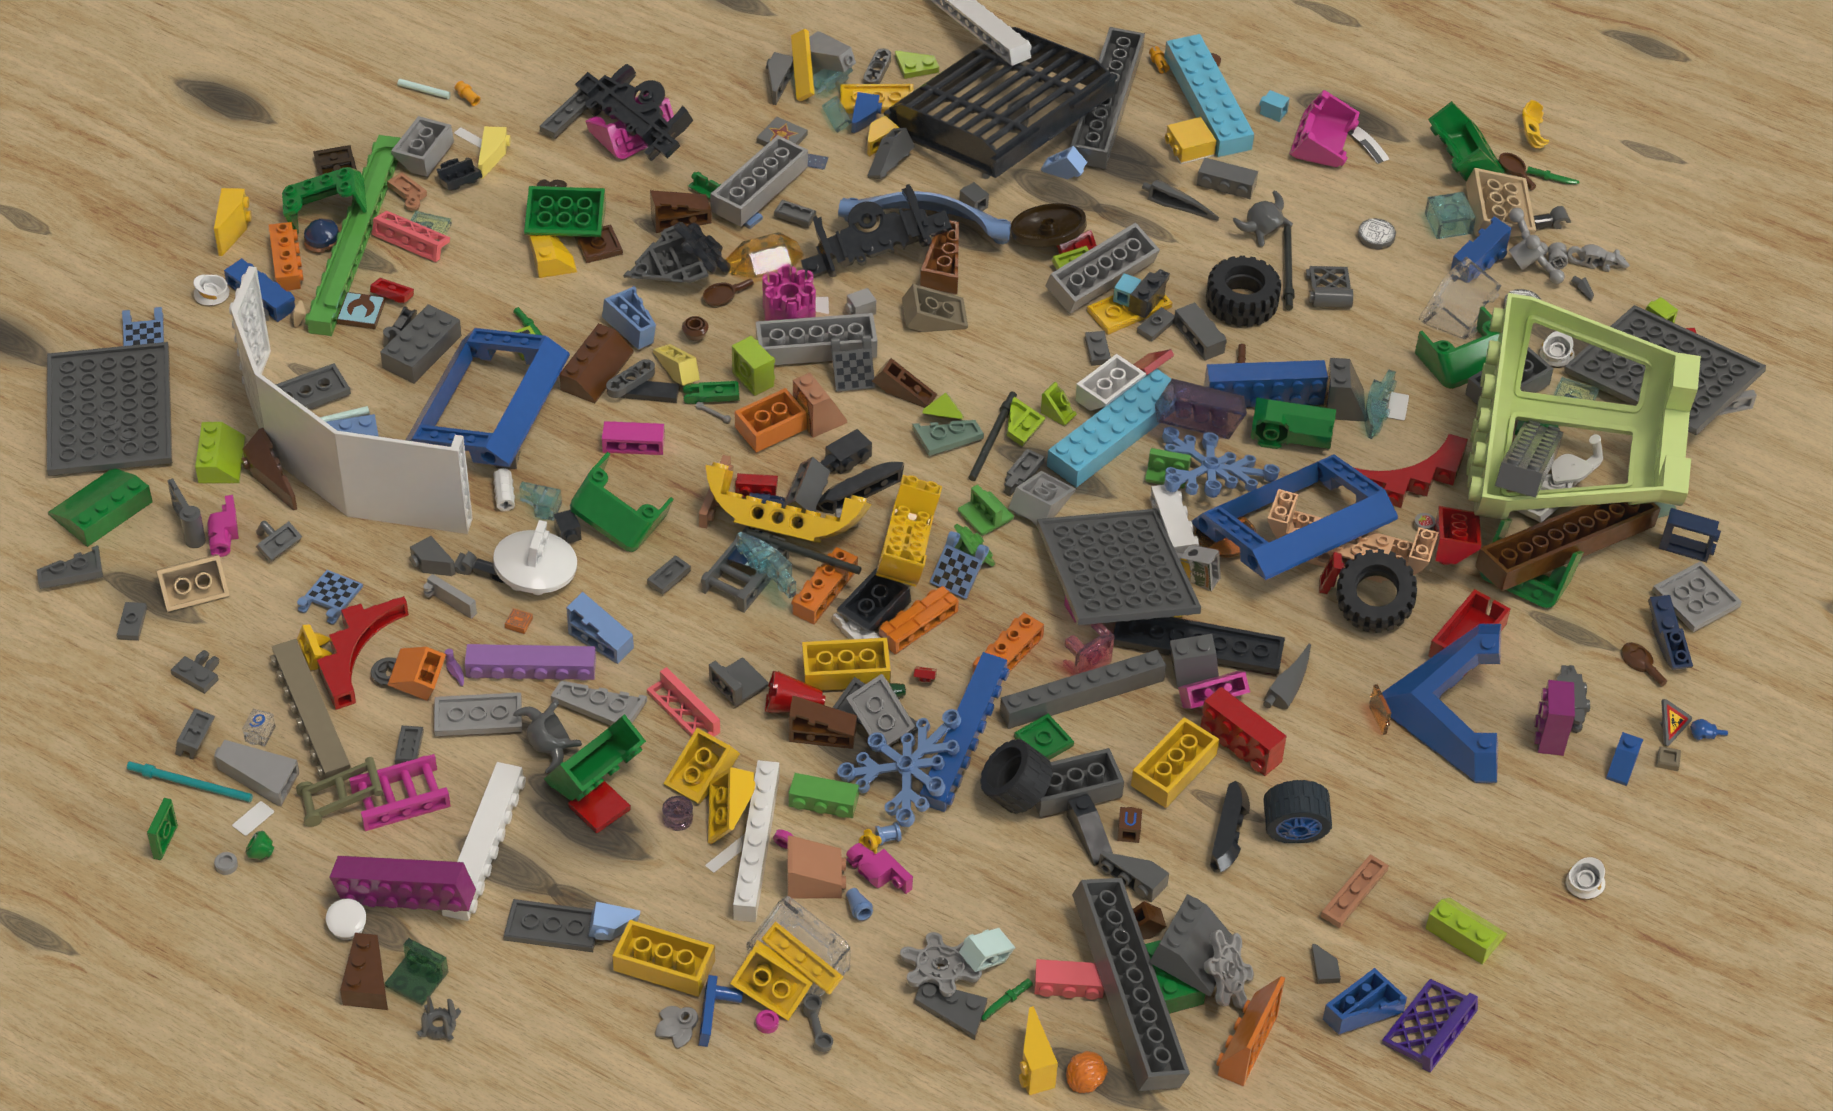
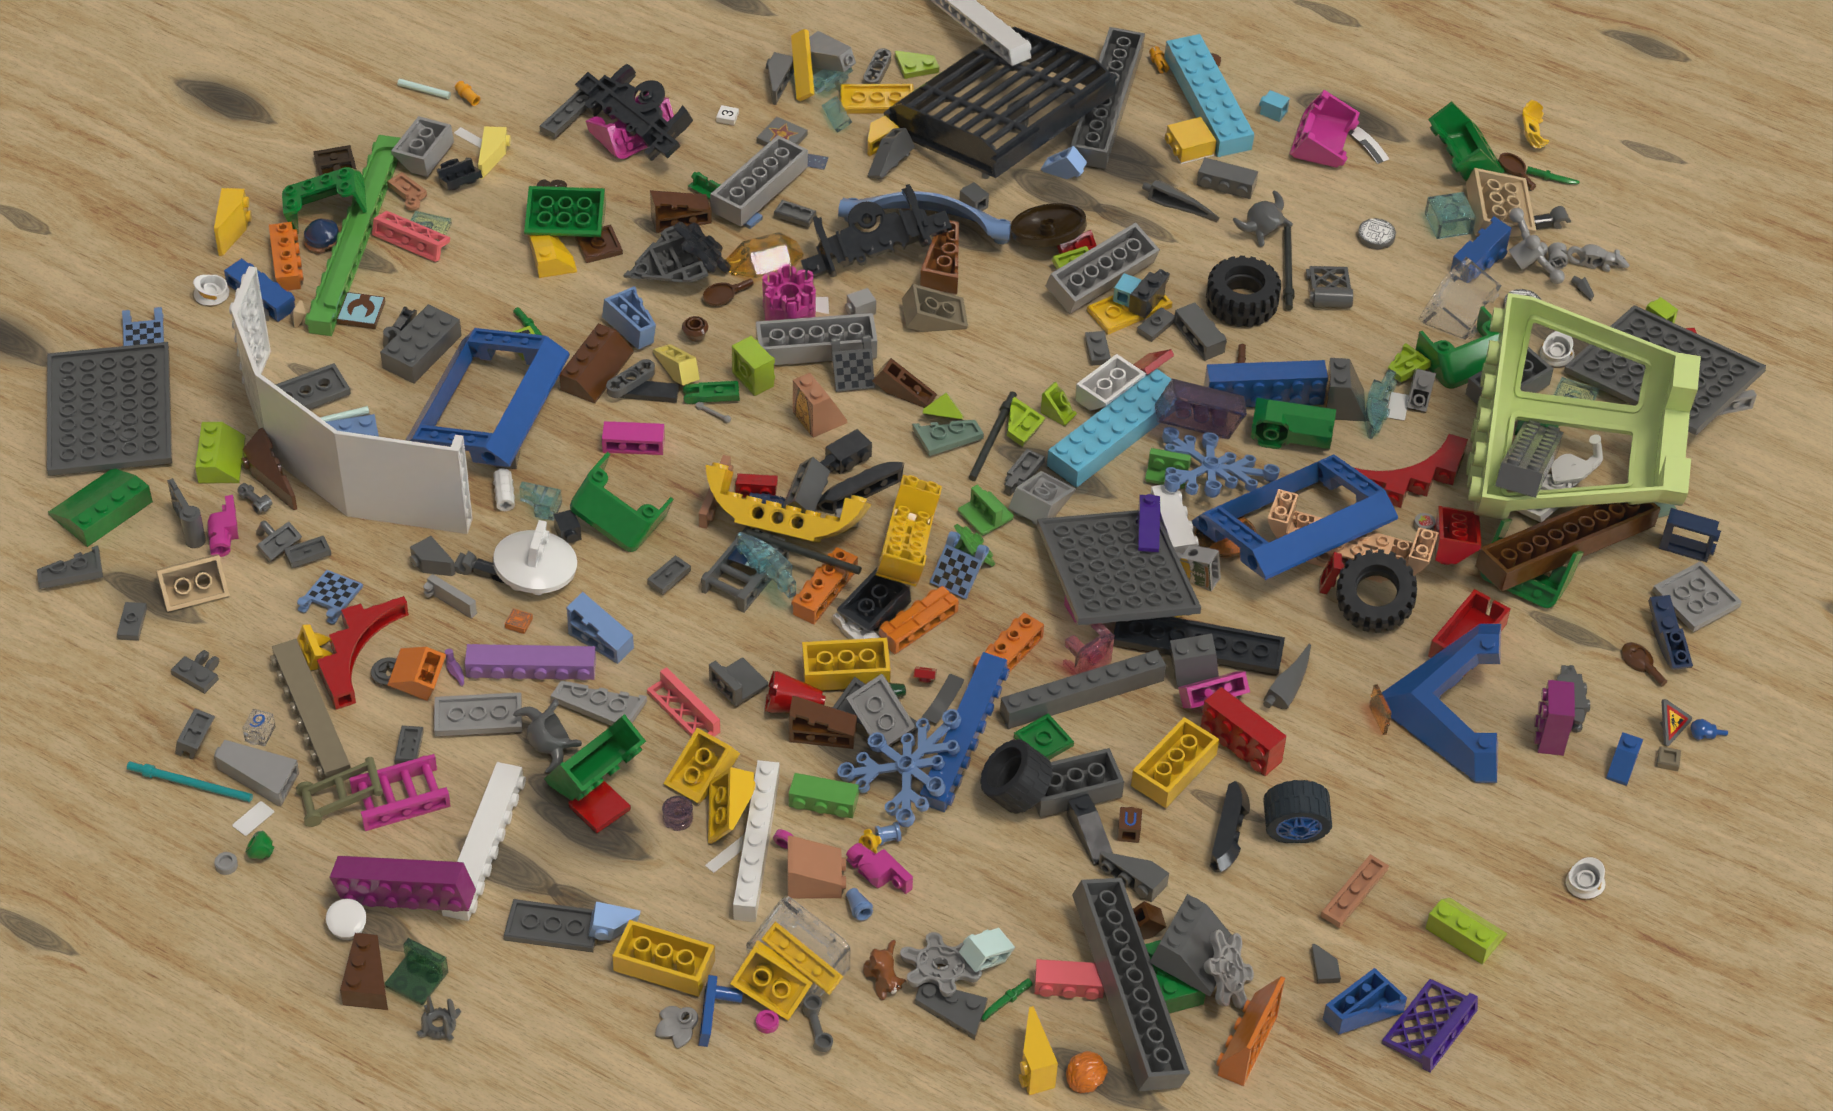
(162, 829): green tile -> none
(259, 504): none -> dark grey bar
(307, 551): none -> dark grey plate
(392, 290): red plate -> none
(727, 115): none -> white tile
(770, 420): orange brick -> none
(865, 111): blue slope -> none
(882, 969): none -> dark orange animal
(944, 698): none -> dark grey sticker
(1148, 523): none -> dark purple slope
(1407, 362): none -> lime wing
(1420, 389): none -> light grey slope

